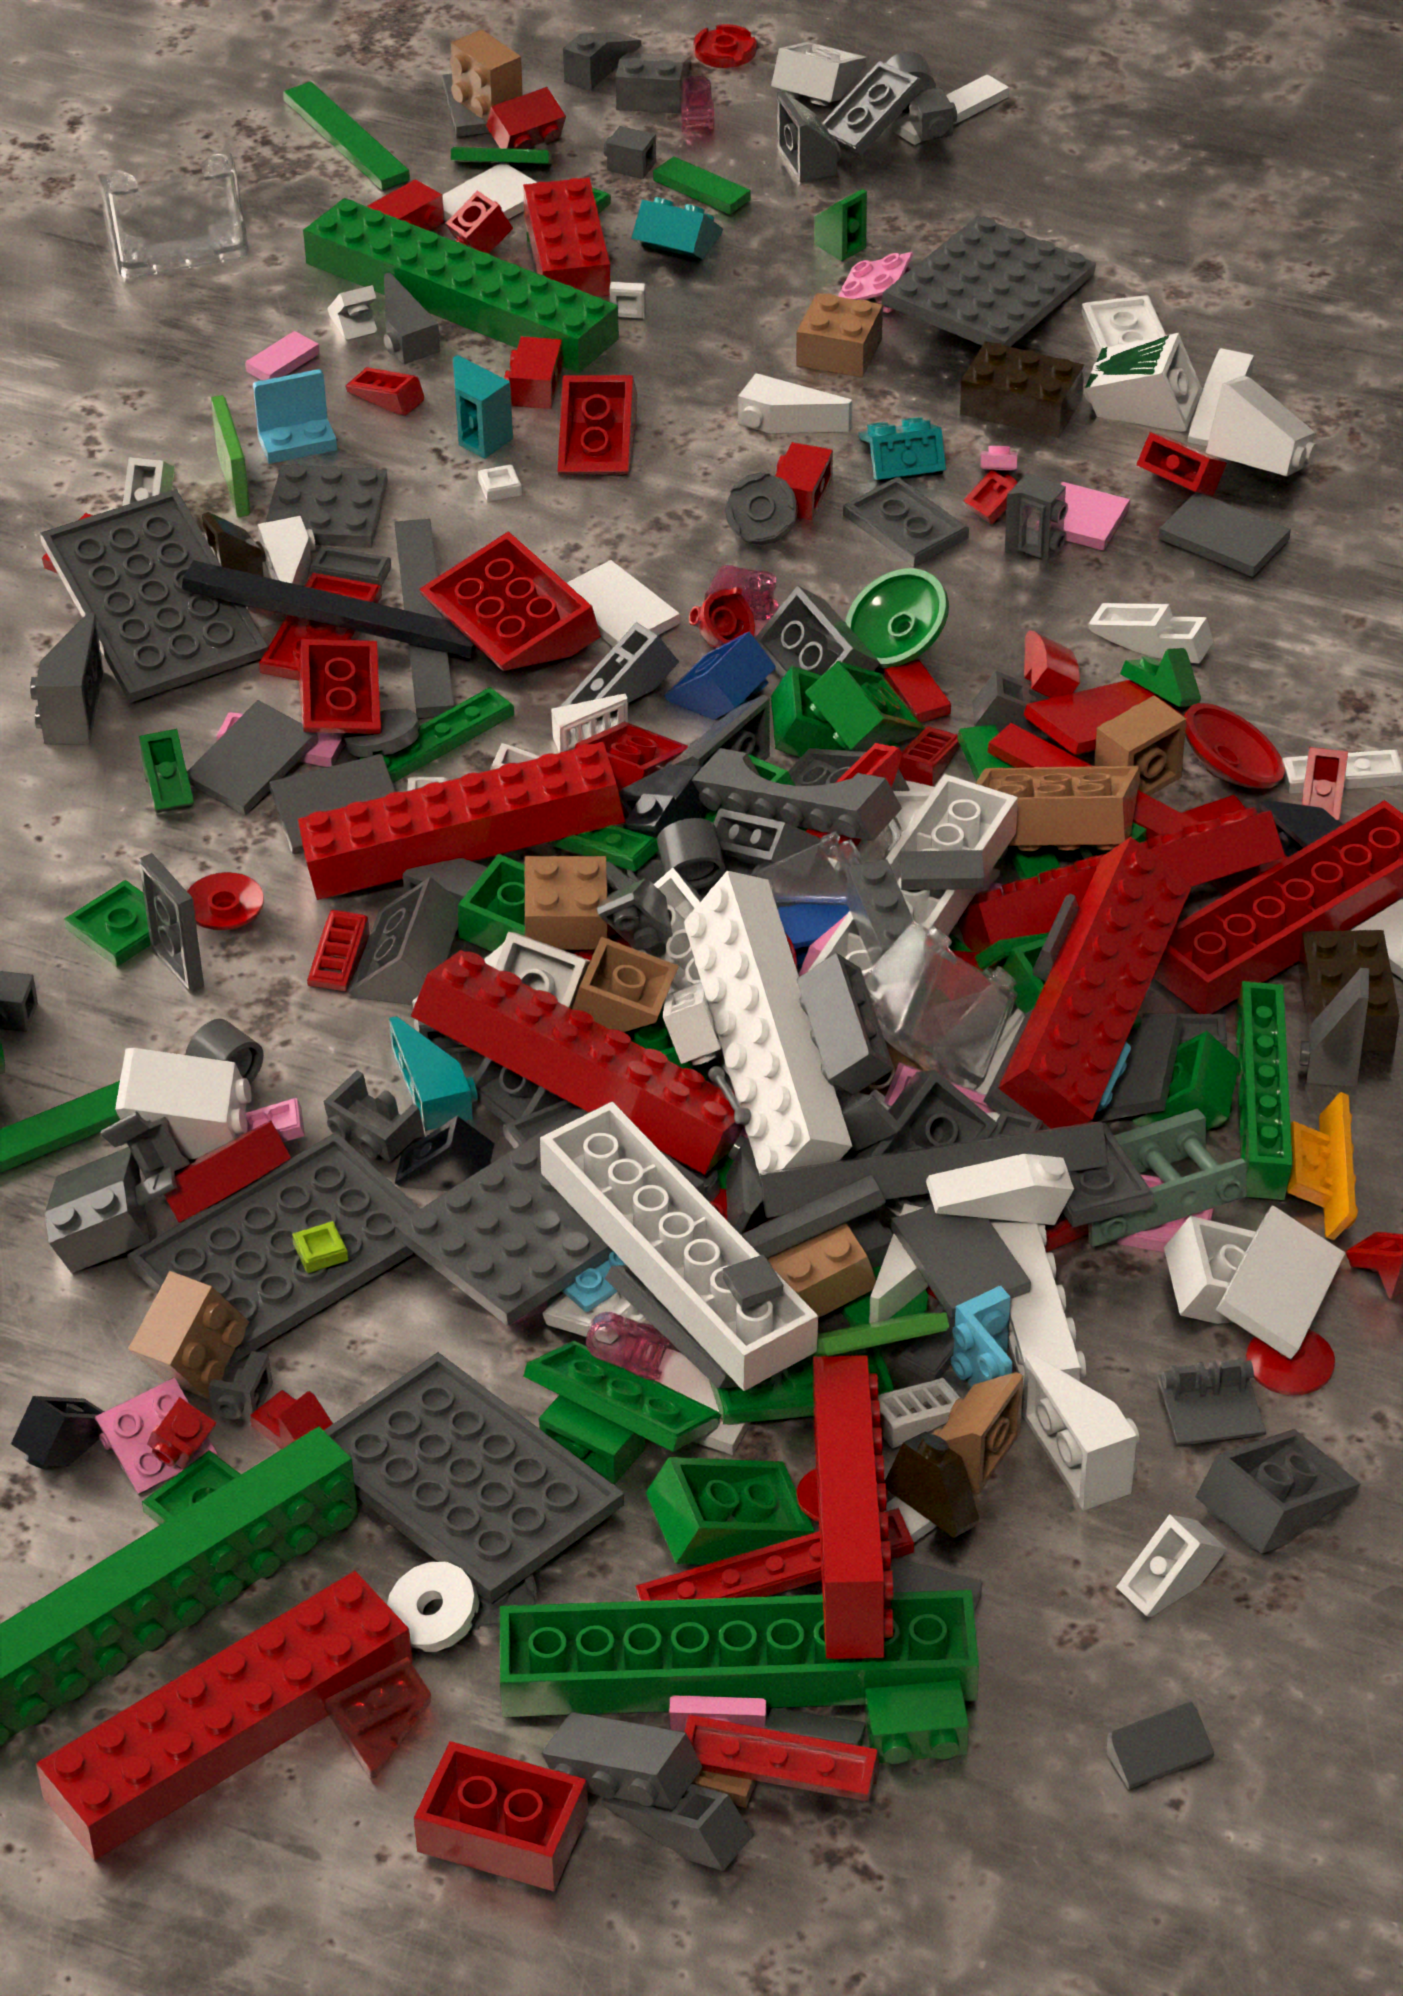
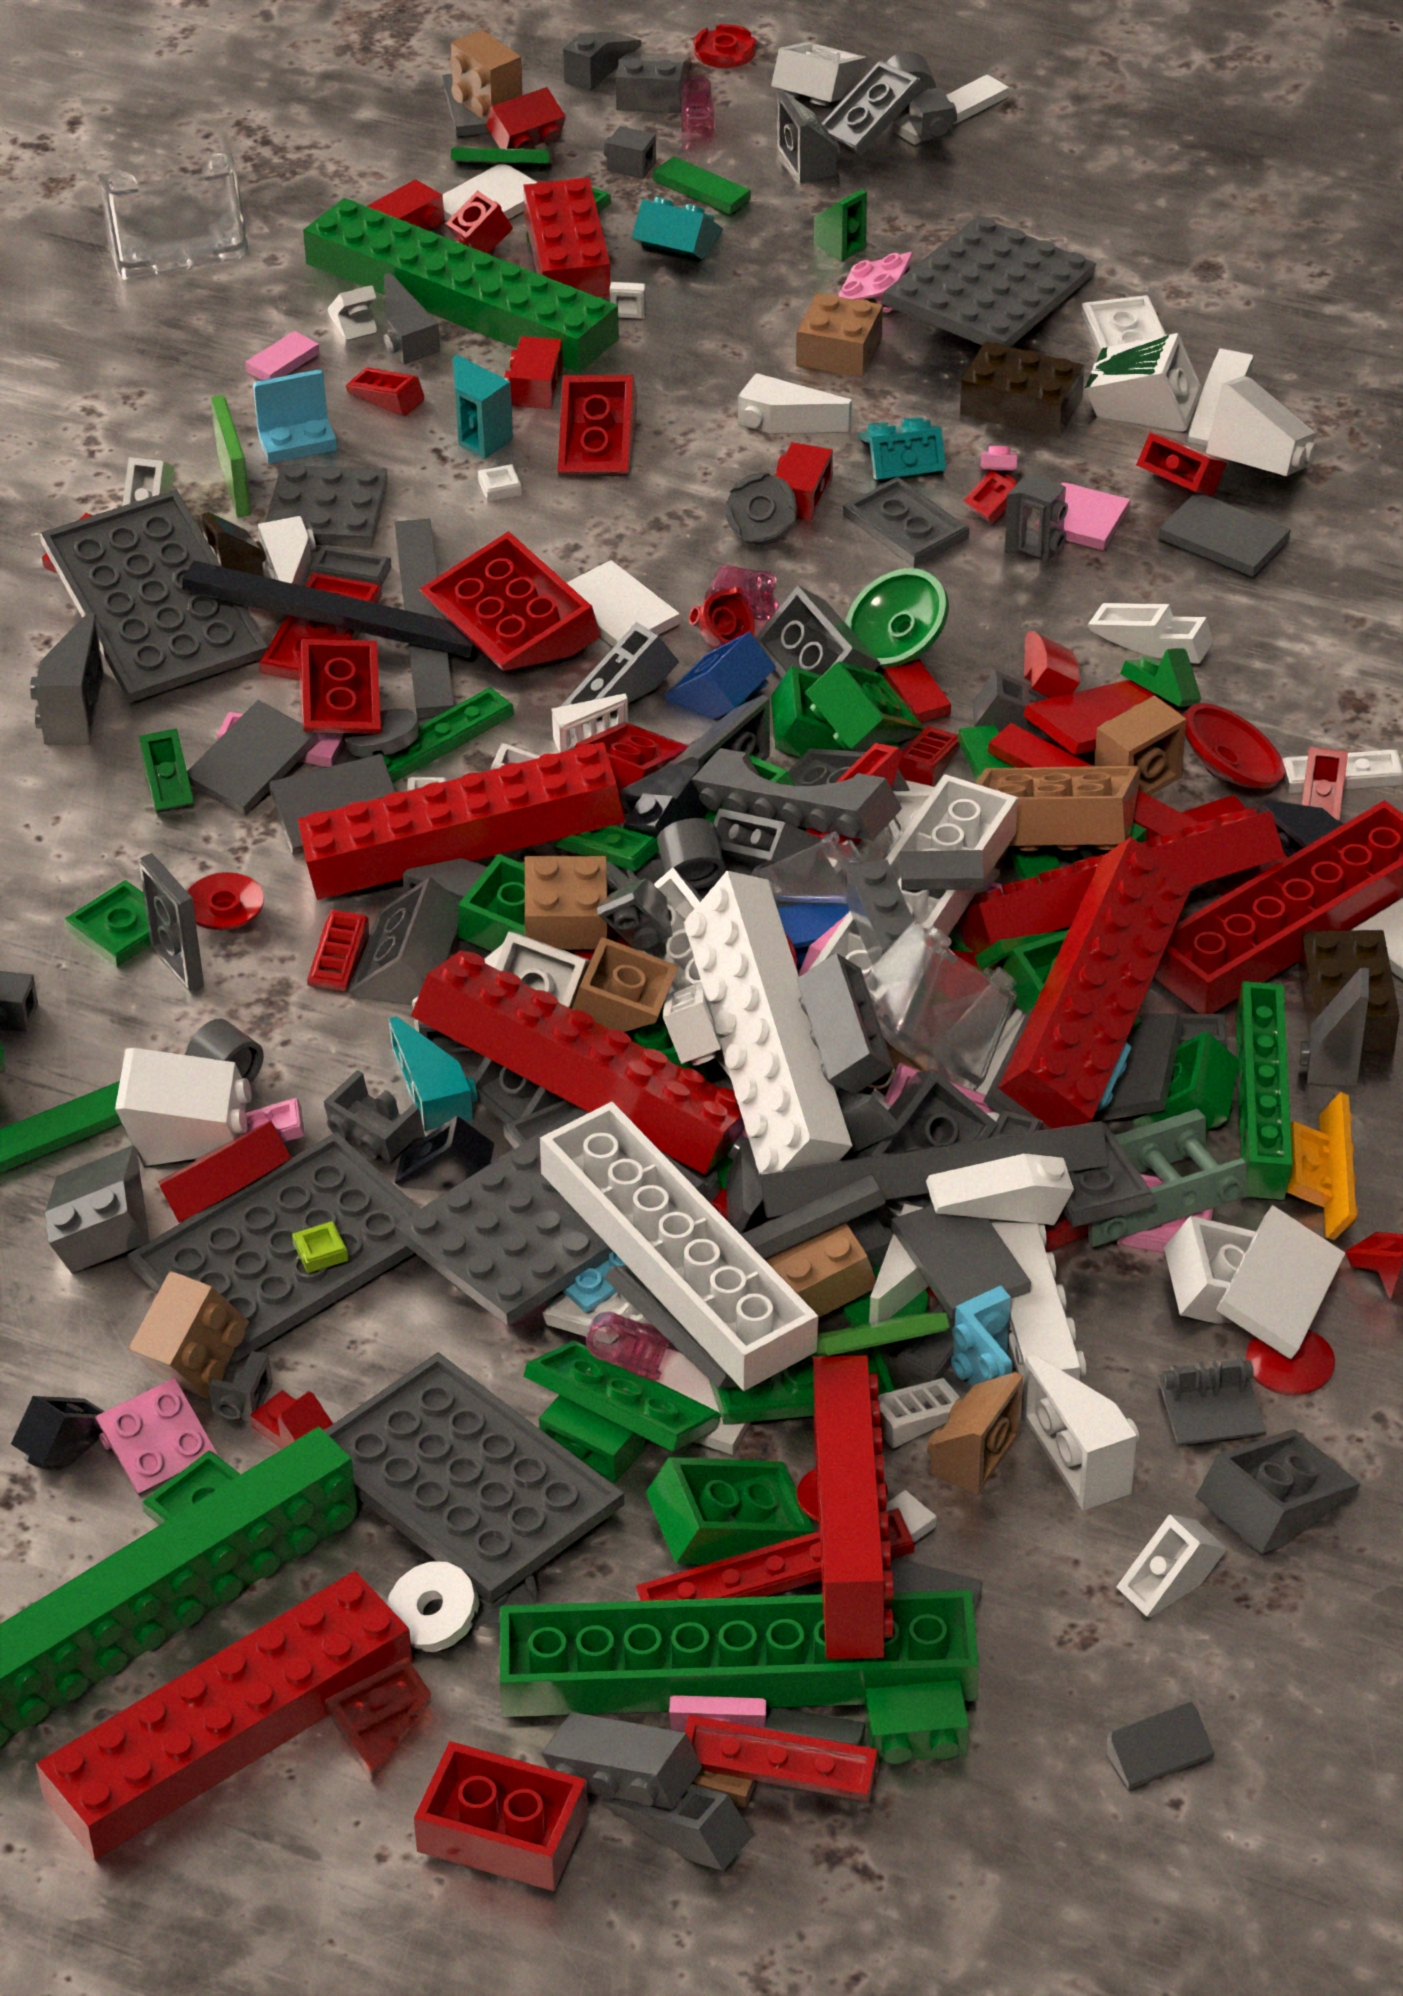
(153, 1151): dark grey piece -> none
(180, 1434): red bracket -> none
(346, 135): green tile -> none
(742, 1115): dark grey hinge -> none
(753, 1281): dark grey tile -> none
(934, 1483): dark brown slope -> none
(1056, 937): dark grey slope -> none

